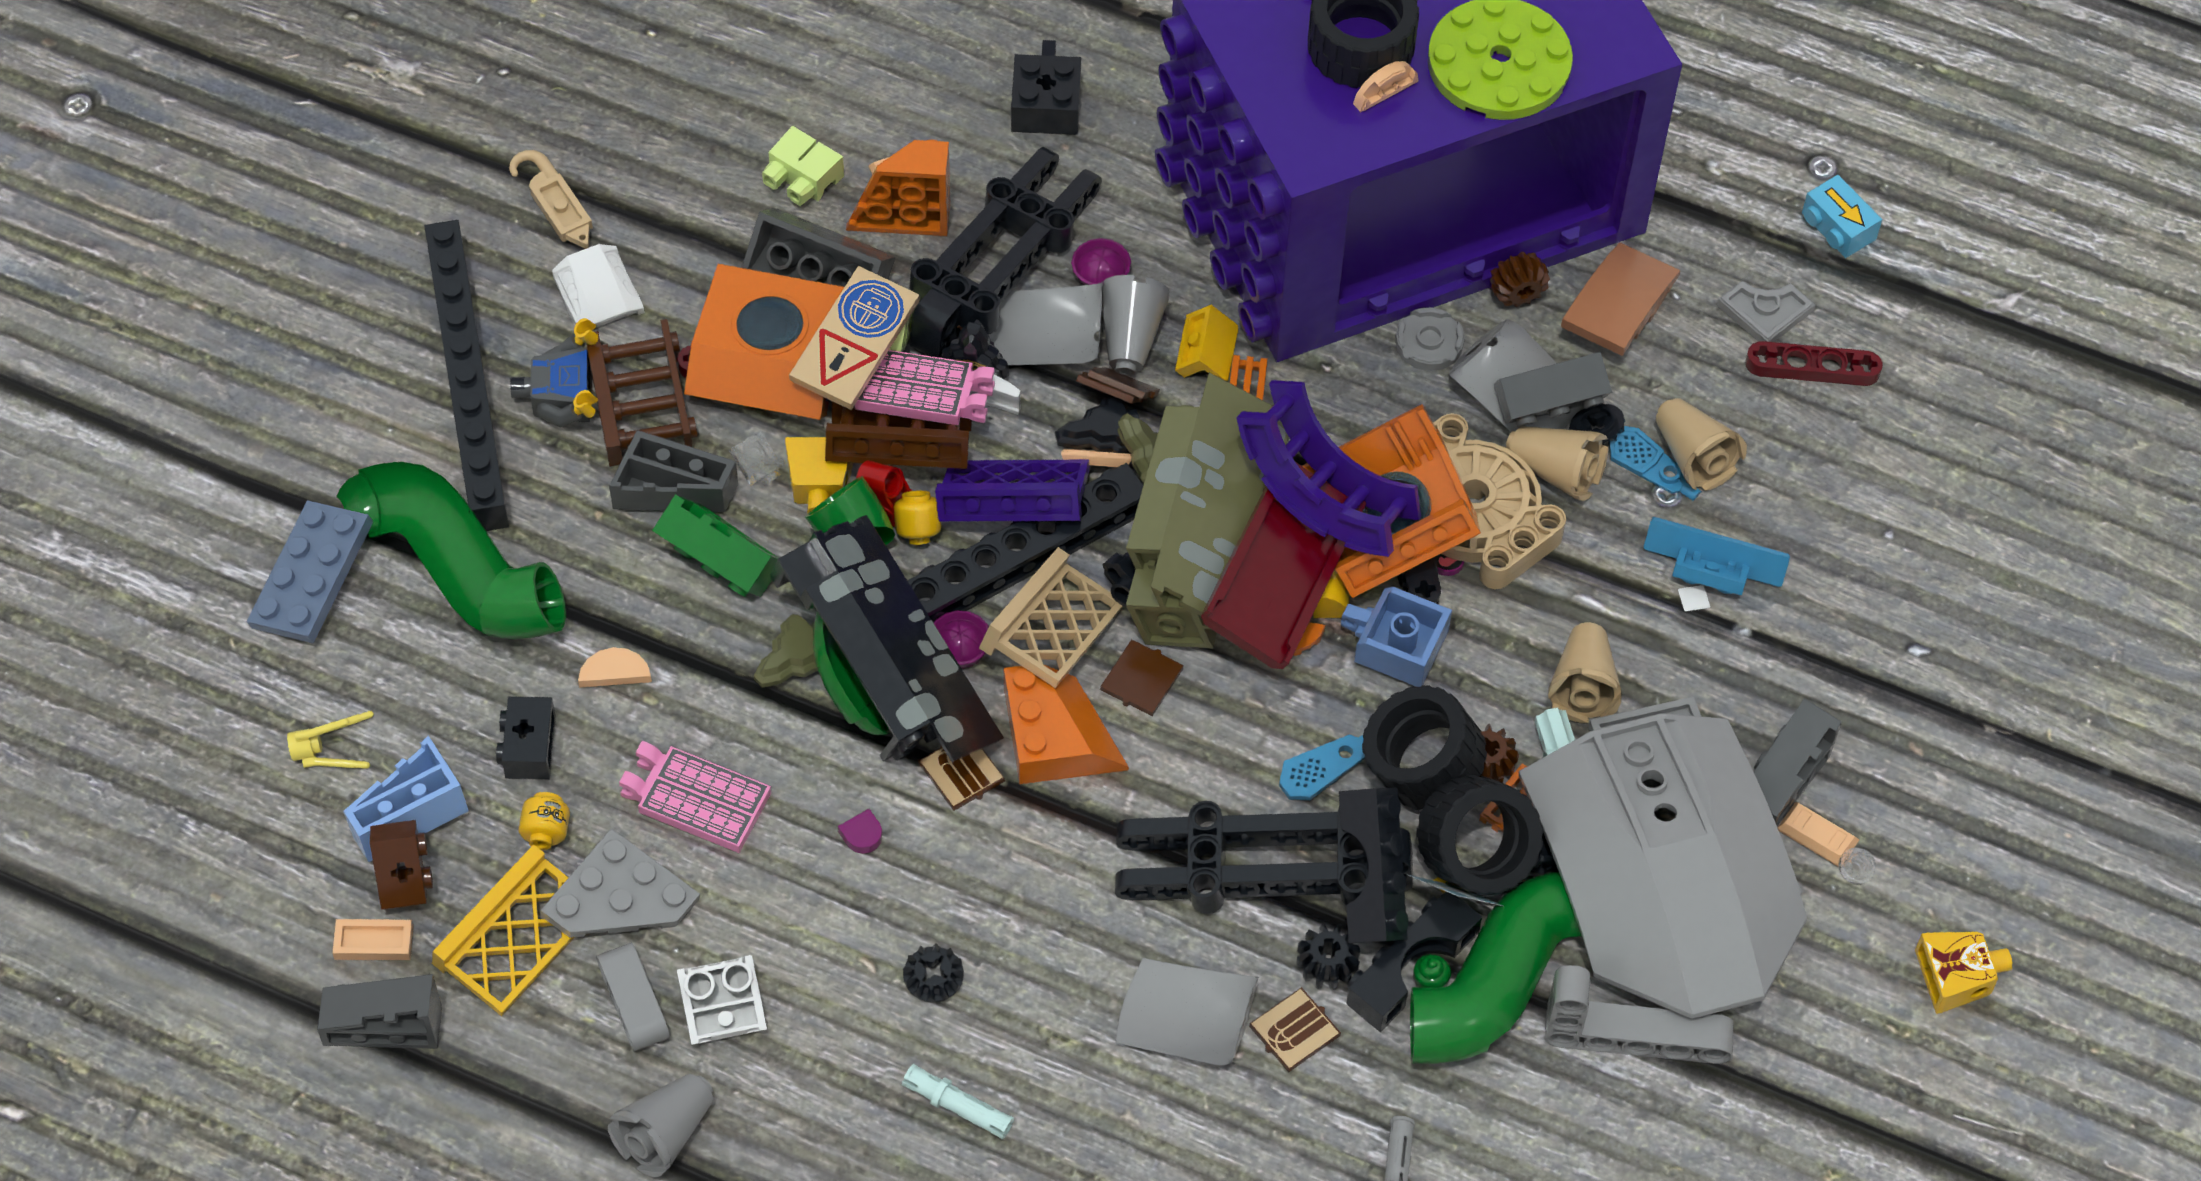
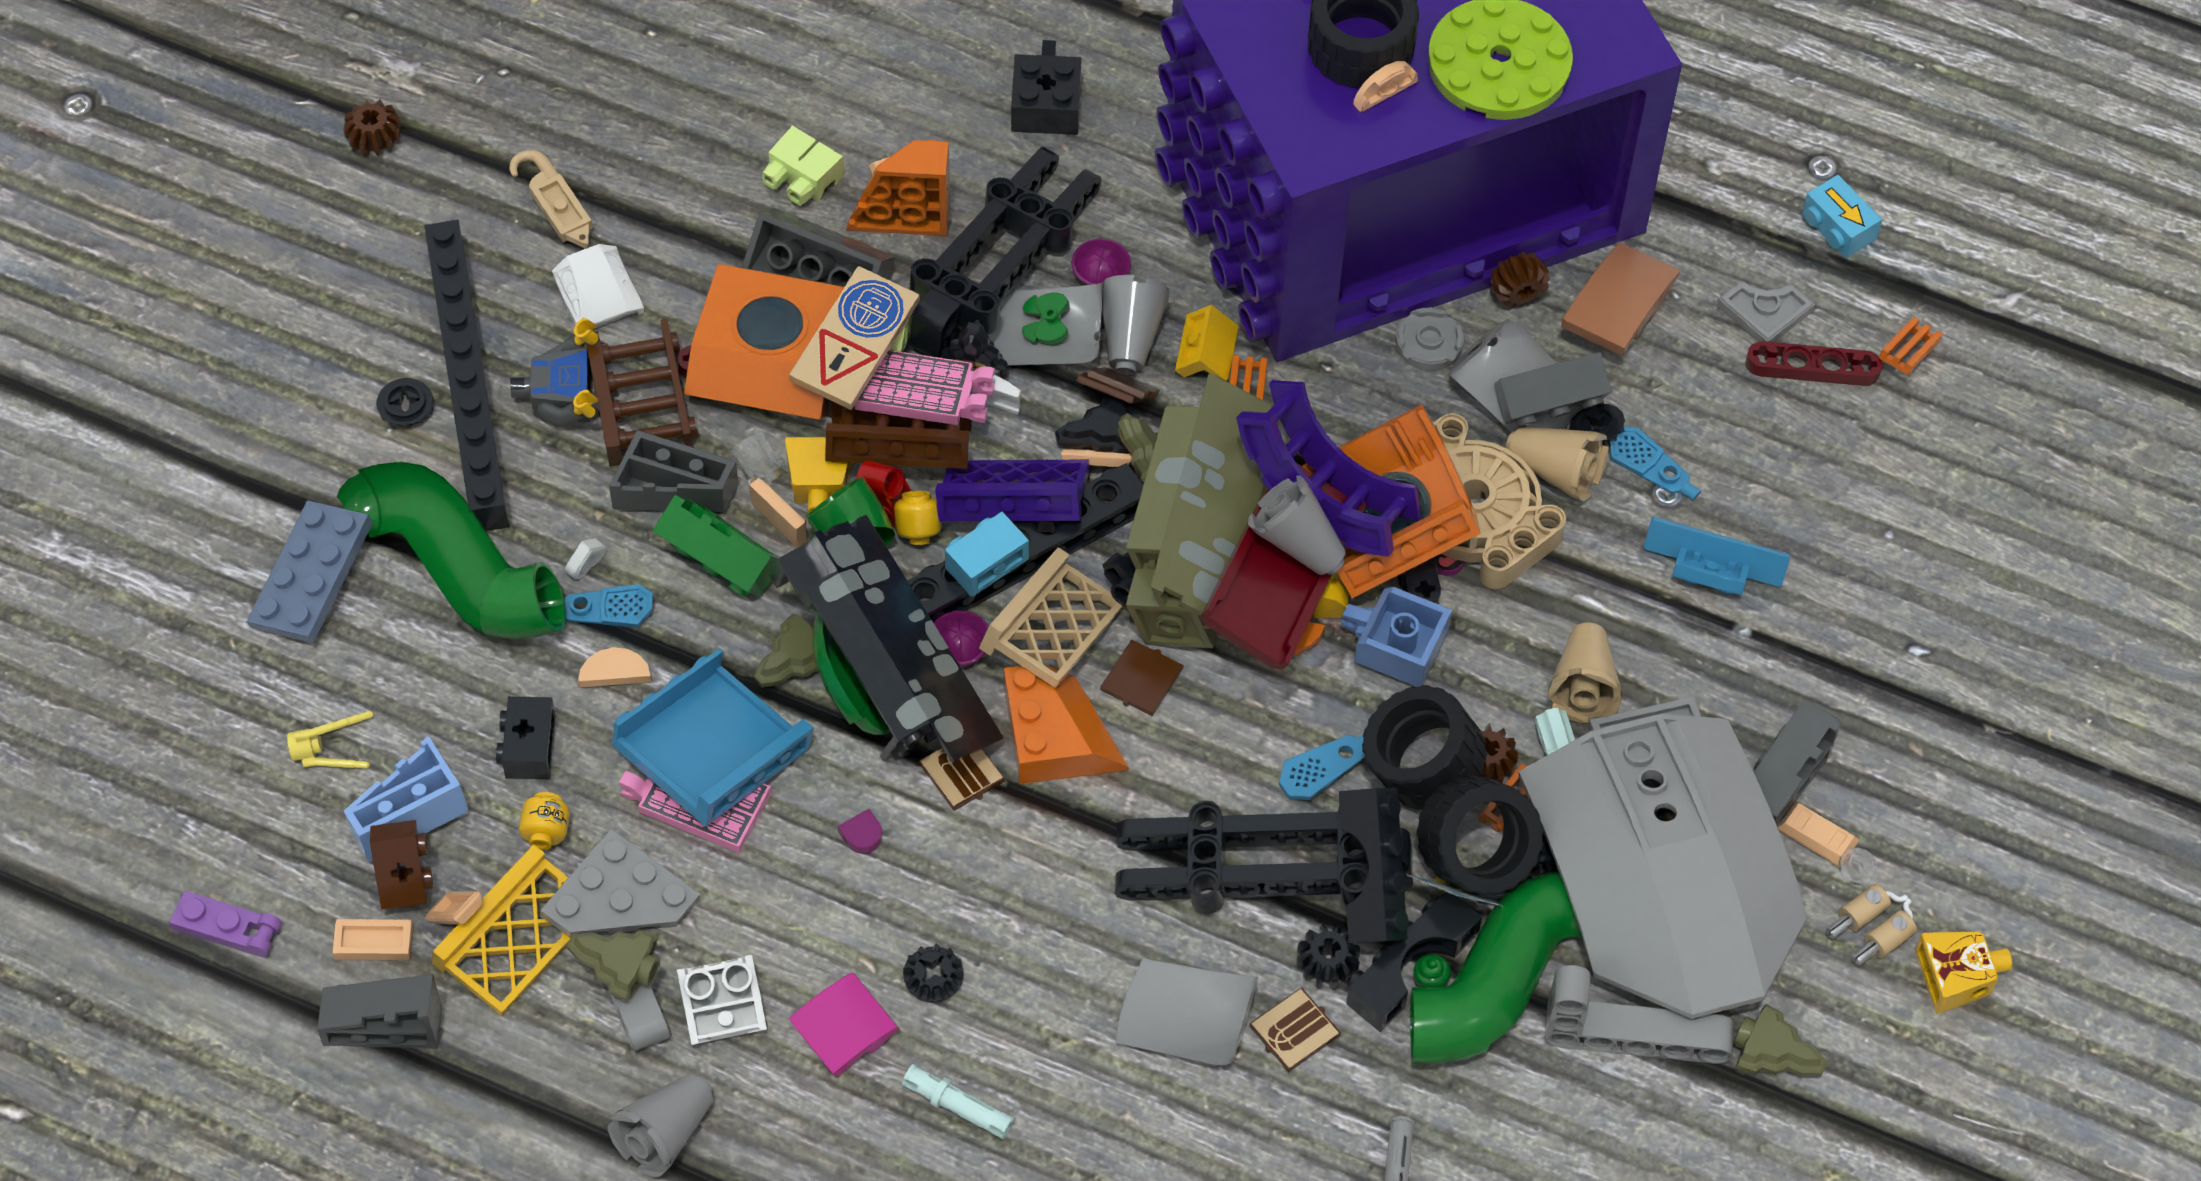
(224, 924): none -> medium lavender plate
(372, 127): none -> reddish brown gear
(391, 398): none -> black gear
(455, 907): none -> light nougat tile
(586, 556): none -> white tile
(599, 606): none -> dark azure piece
(618, 960): none -> olive rock
(708, 739): none -> dark azure panel
(778, 512): none -> light nougat tile
(844, 1023): none -> dark pink slope
(986, 553): none -> medium azure brick
(1050, 328): none -> green piece
(1299, 526): none -> light grey cone
(1694, 598): white sticker -> none
(1700, 444): tan cone -> none
(1775, 1046): none -> olive rock
(1885, 936): none -> tan piece
(1920, 333): none -> orange tile

